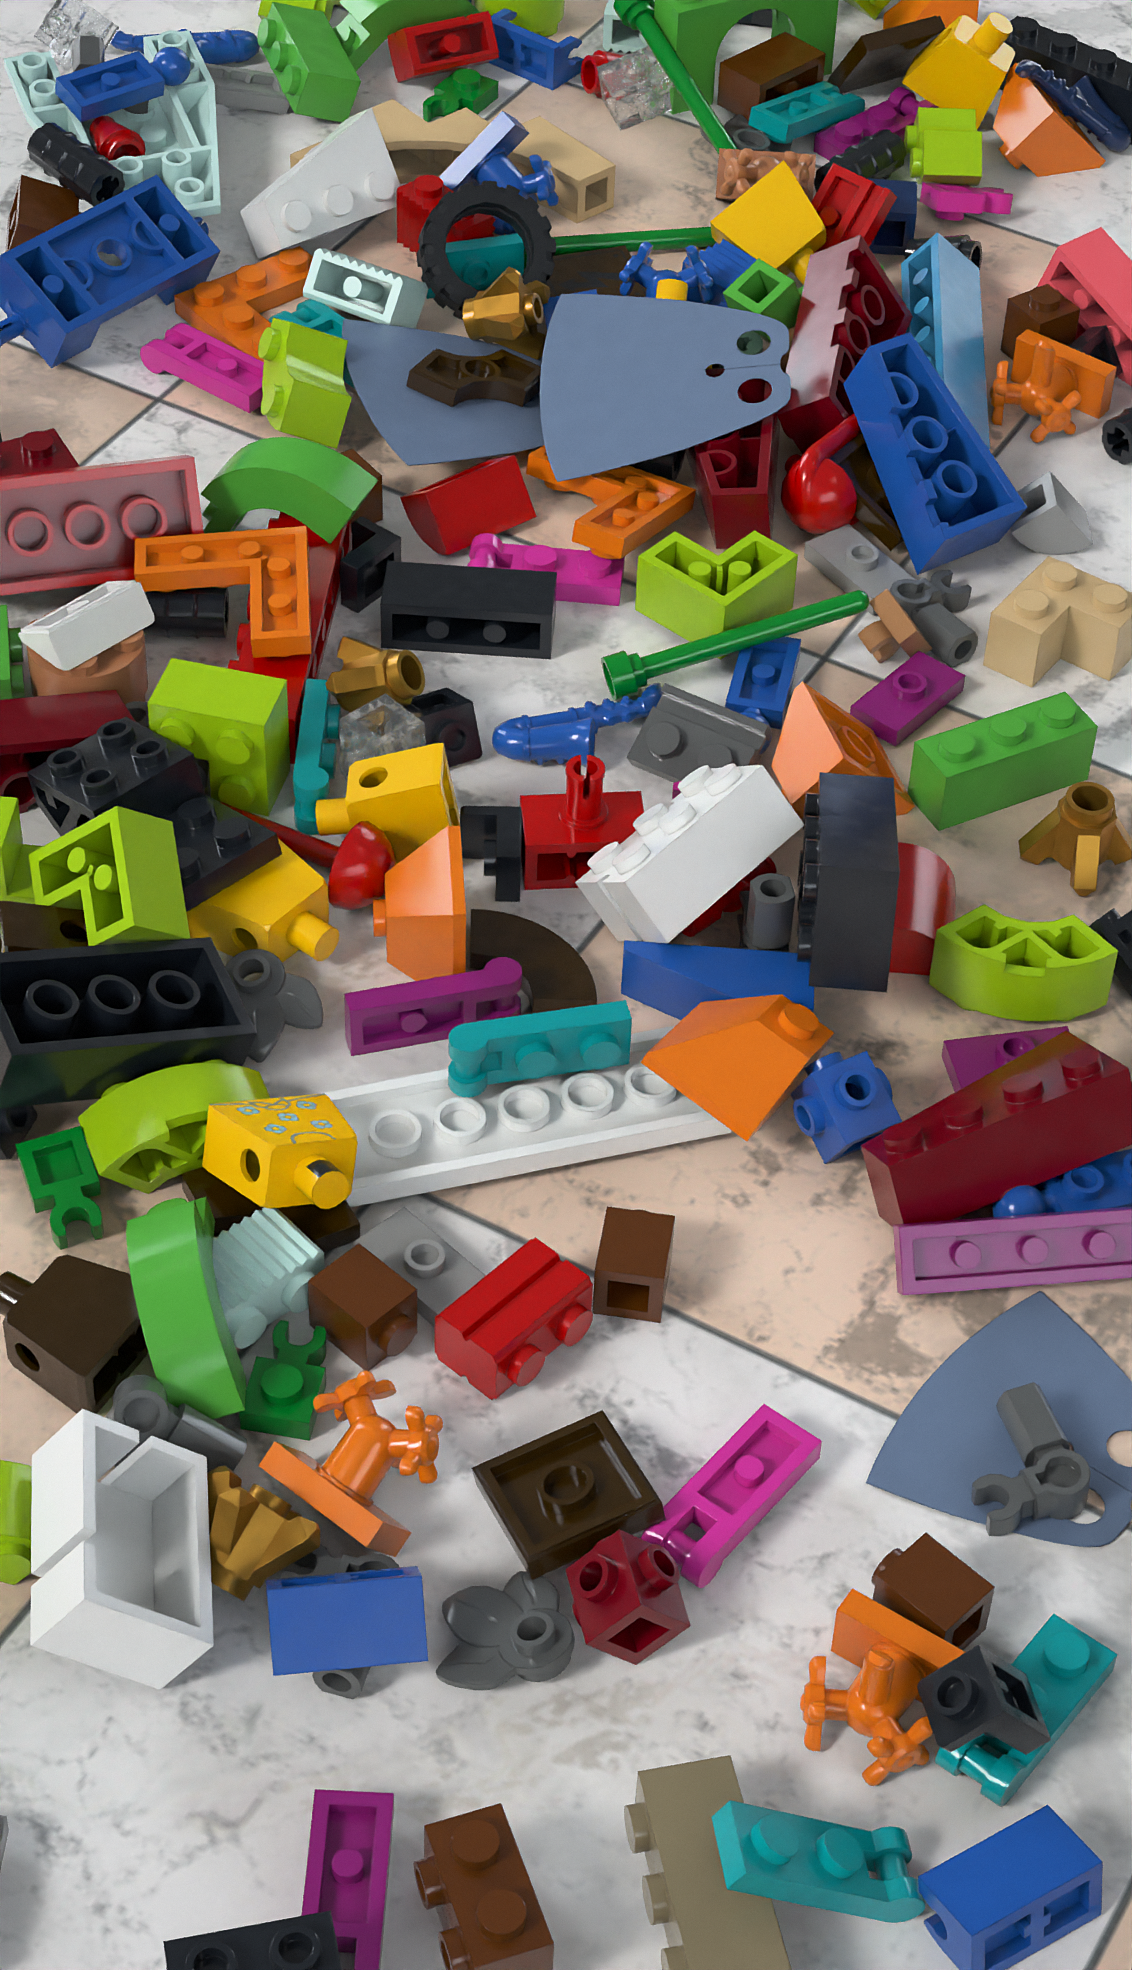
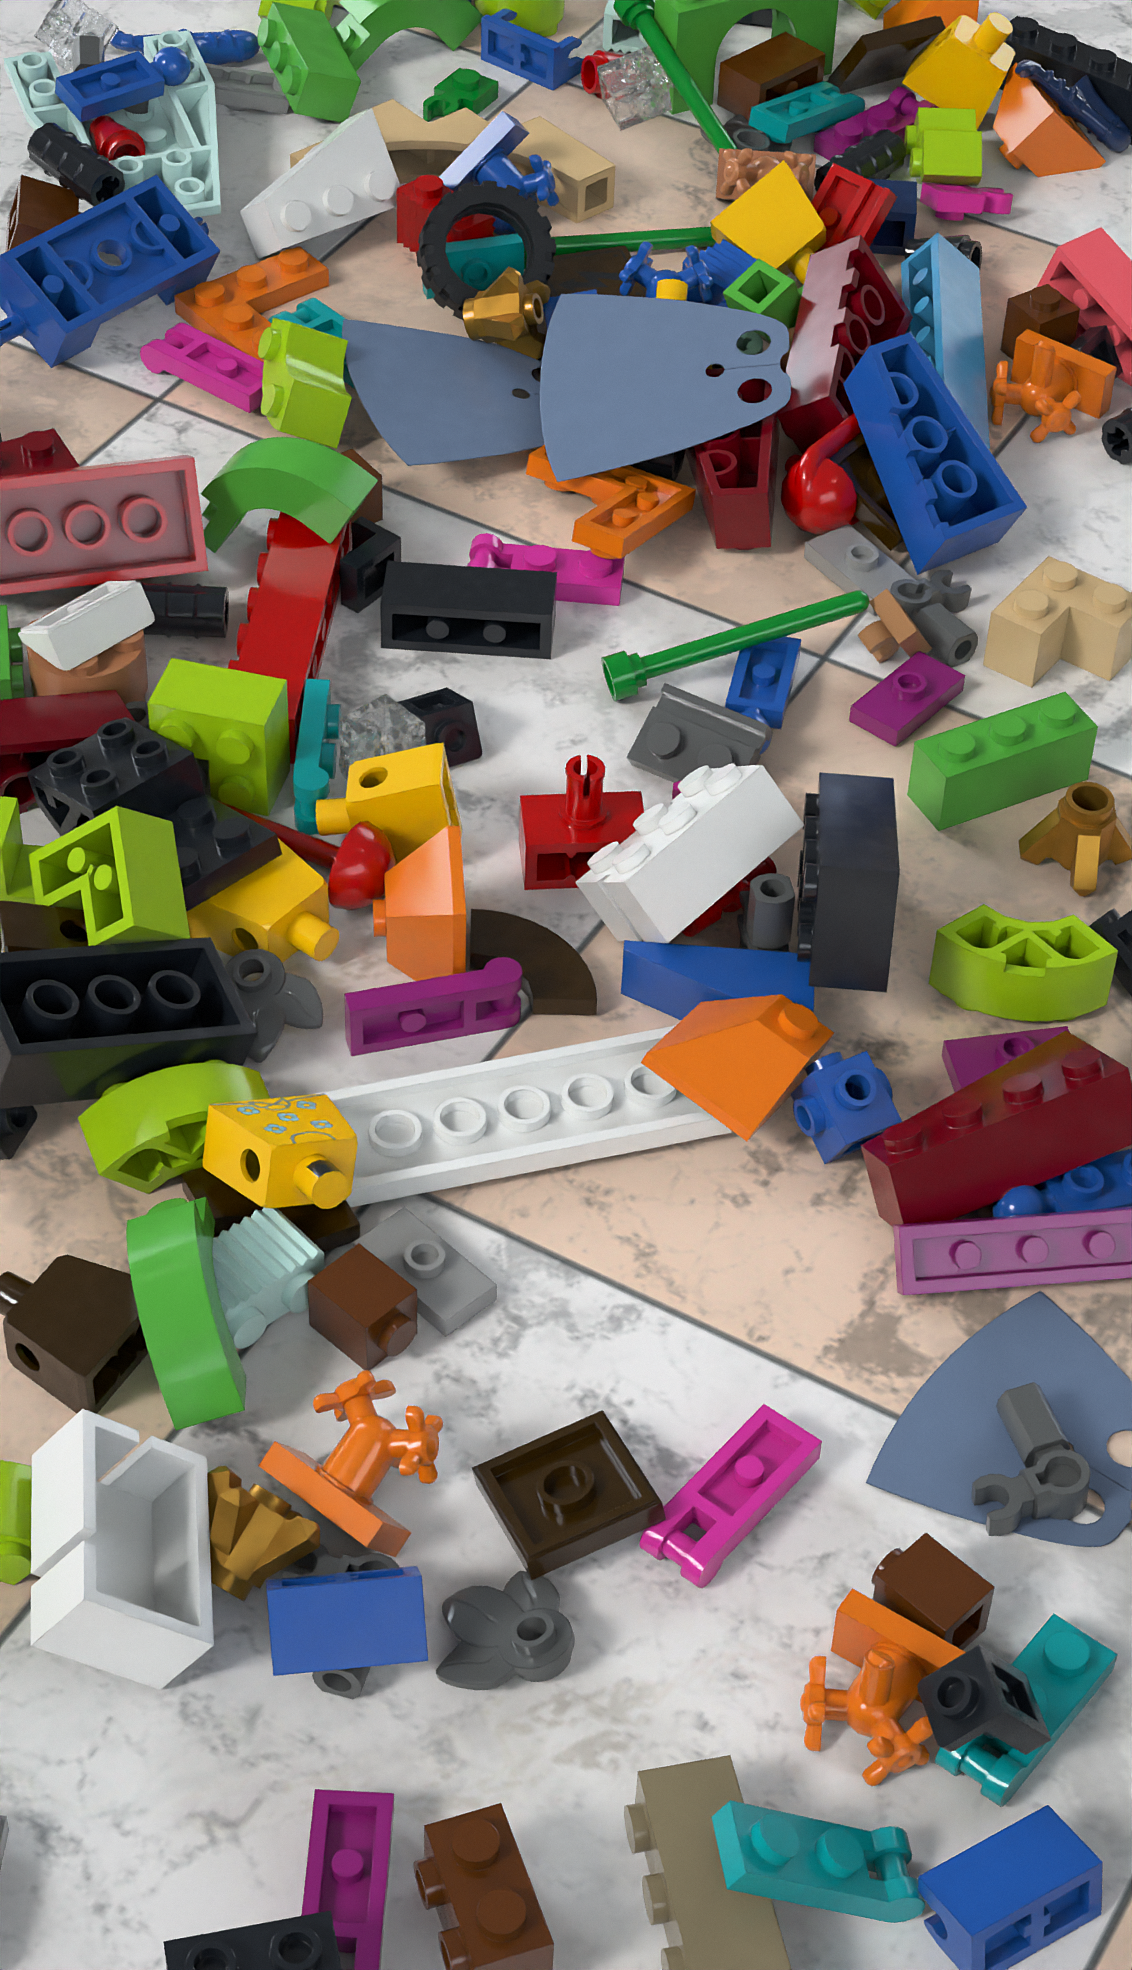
(62, 1179): green plate -> none
(143, 1405): dark grey bar -> none
(267, 559): orange plate -> none
(284, 1387): green plate -> none
(364, 289): light aqua brick -> none
(373, 672): pearl gold rock -> none
(443, 46): red brick -> none
(463, 378): dark brown tile -> none
(469, 503): red brick -> none
(495, 836): black bracket -> none
(514, 1319): red brick -> none
(538, 1046): teal plate -> none
(568, 732): blue piece -> none
(627, 1597): dark red brick -> none
(633, 1264): reddish brown brick -> none
(712, 593): lime brick -> none
(827, 740): orange slope -> none
(923, 905): red brick -> none
(1052, 520): light grey brick -> none

